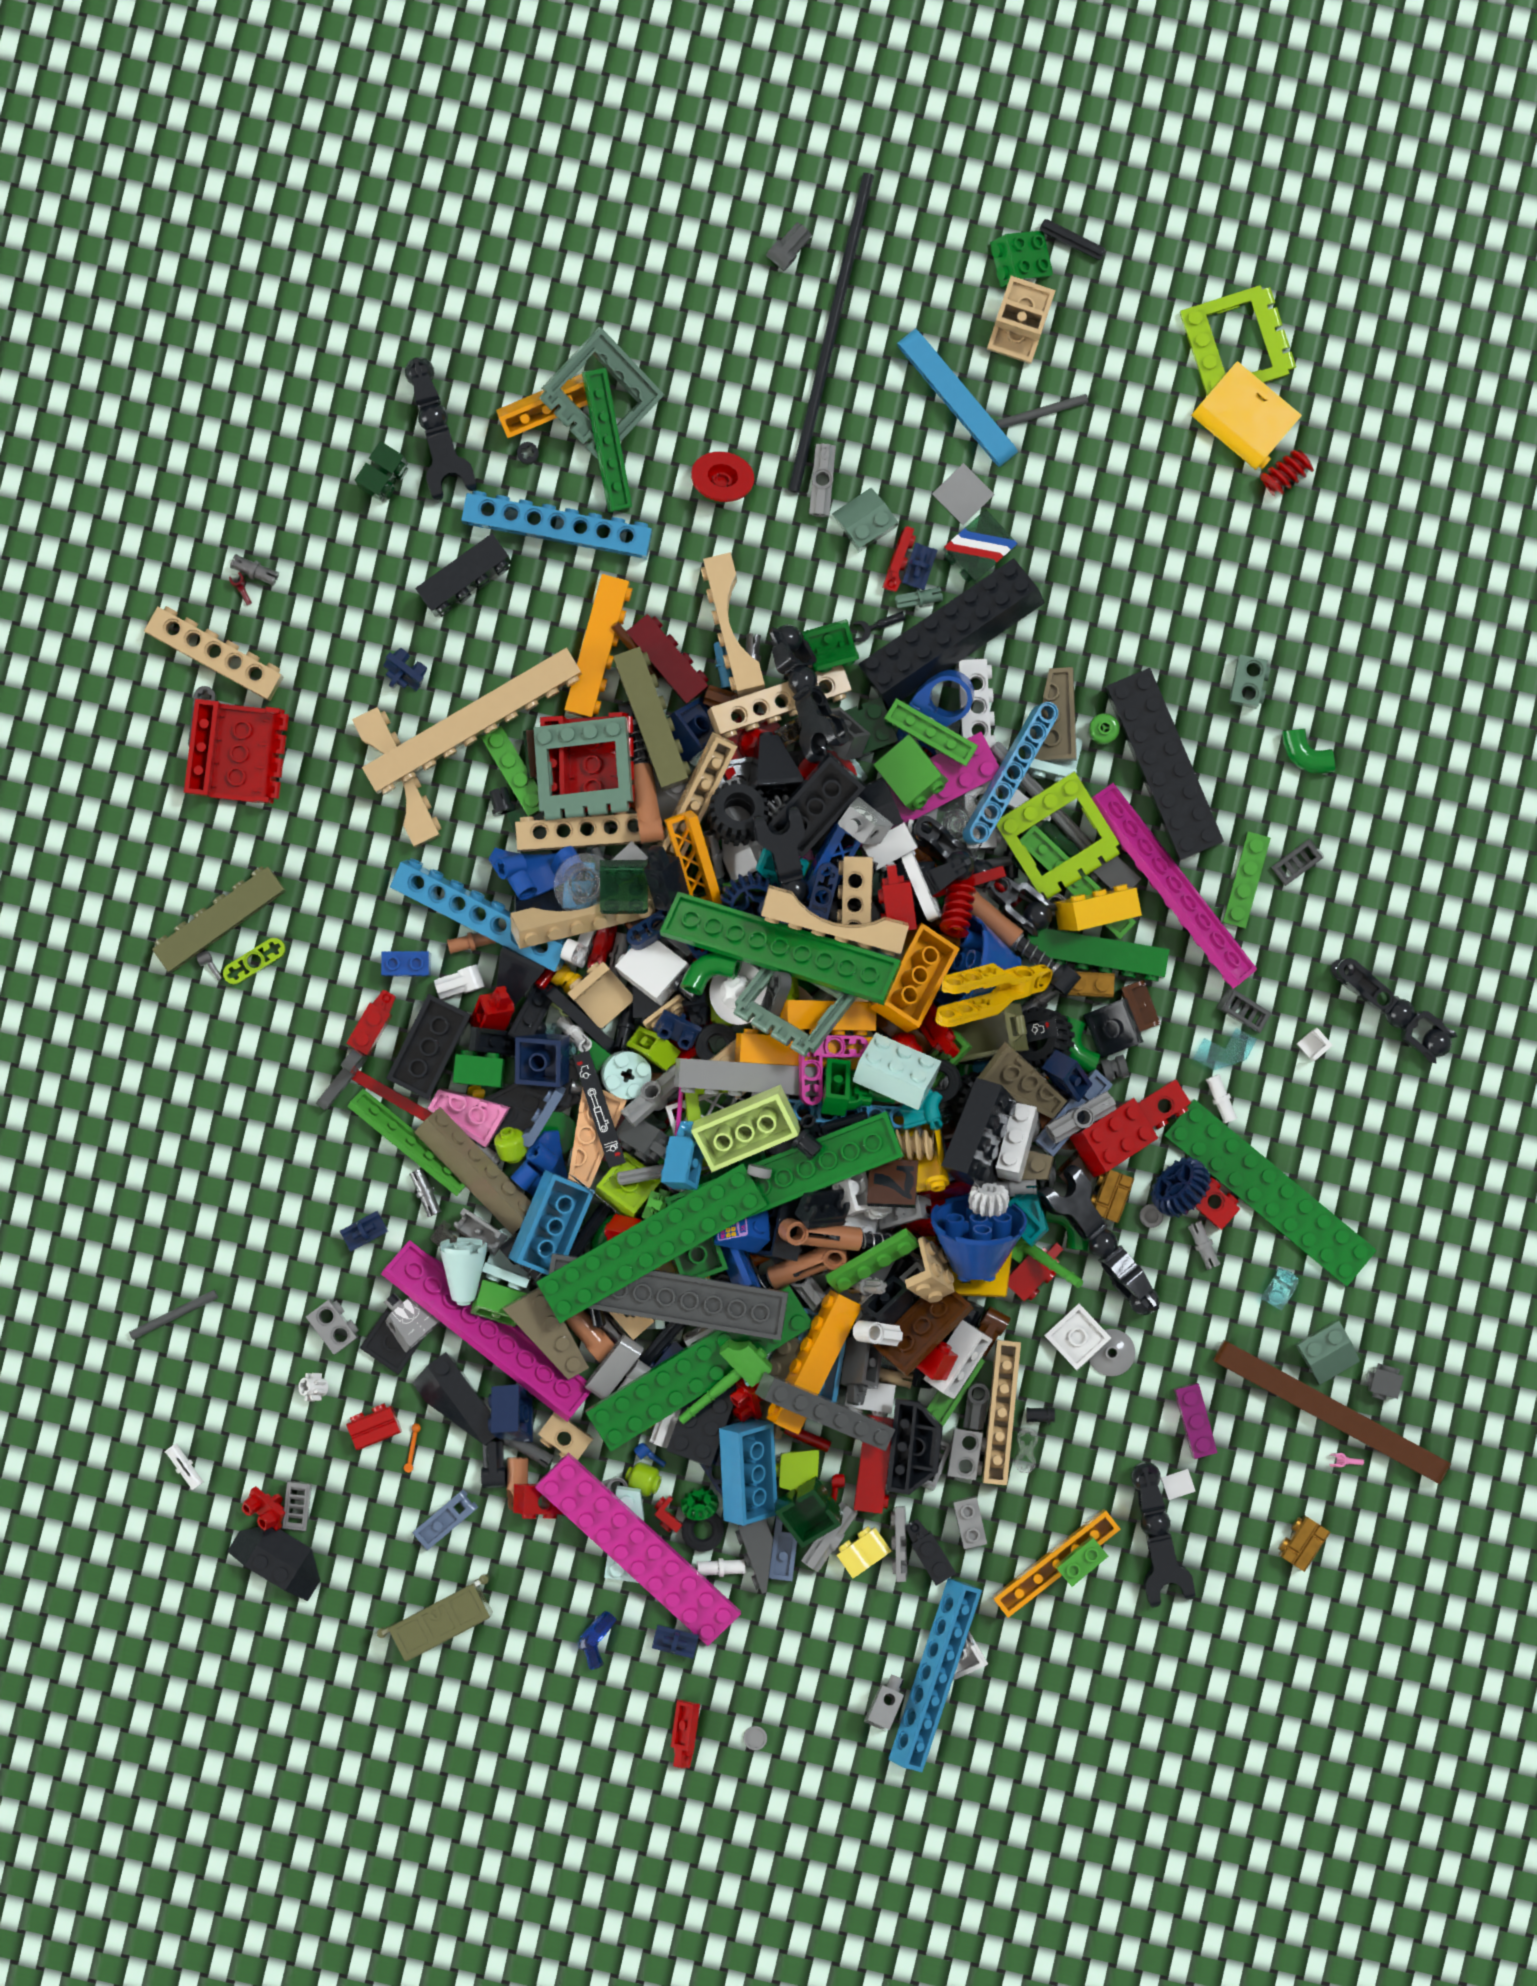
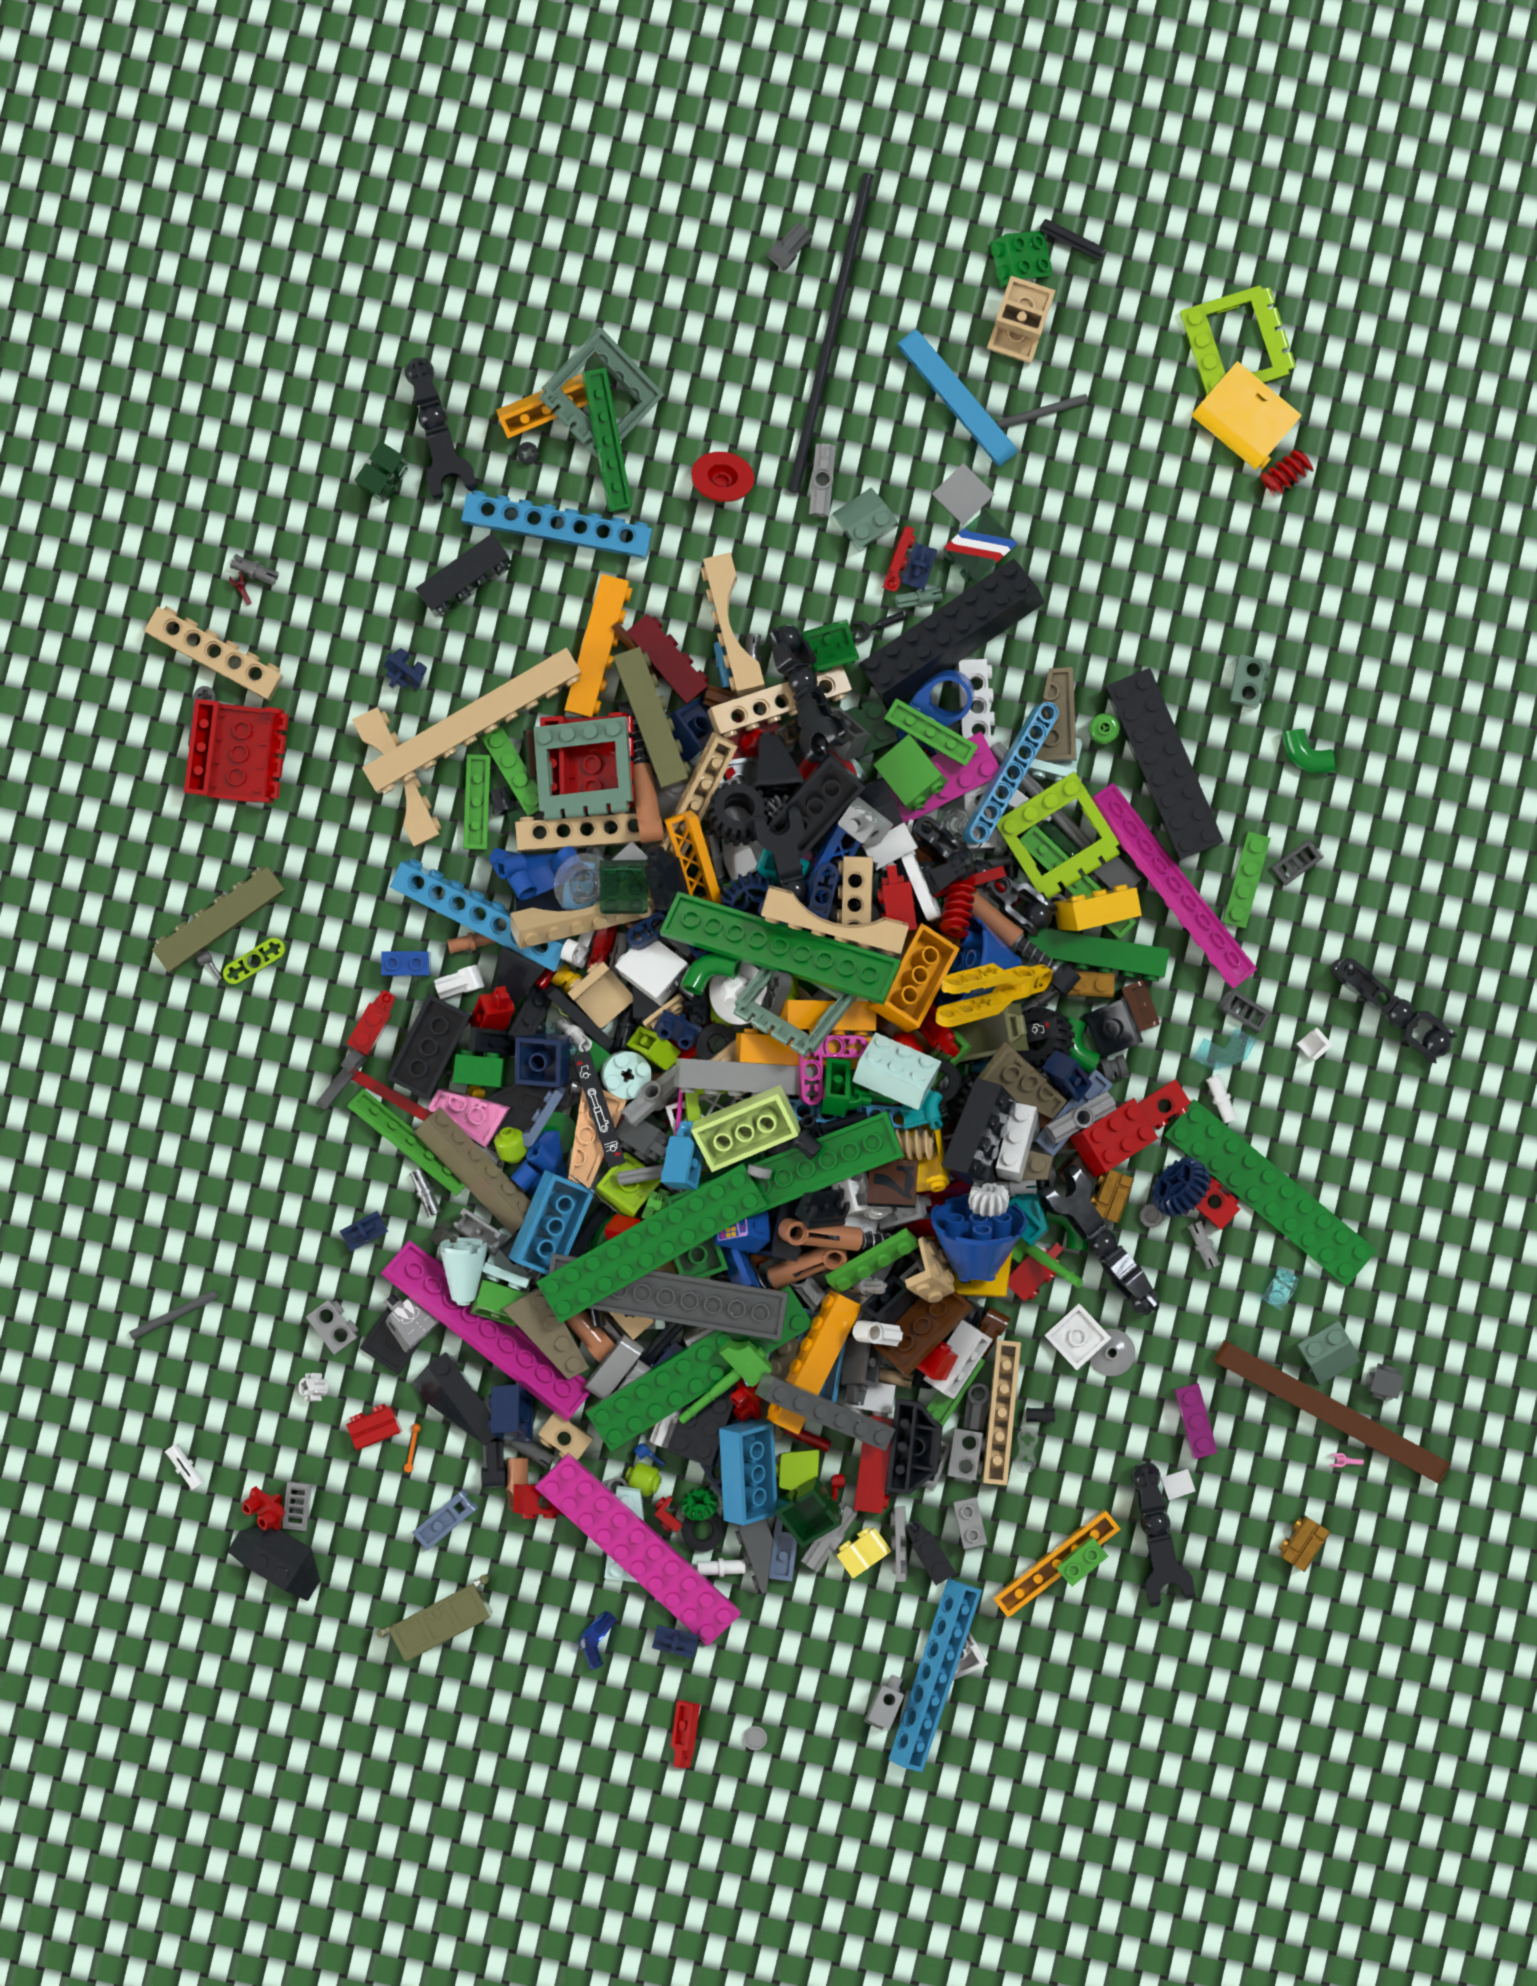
(477, 802): none -> bright green plate

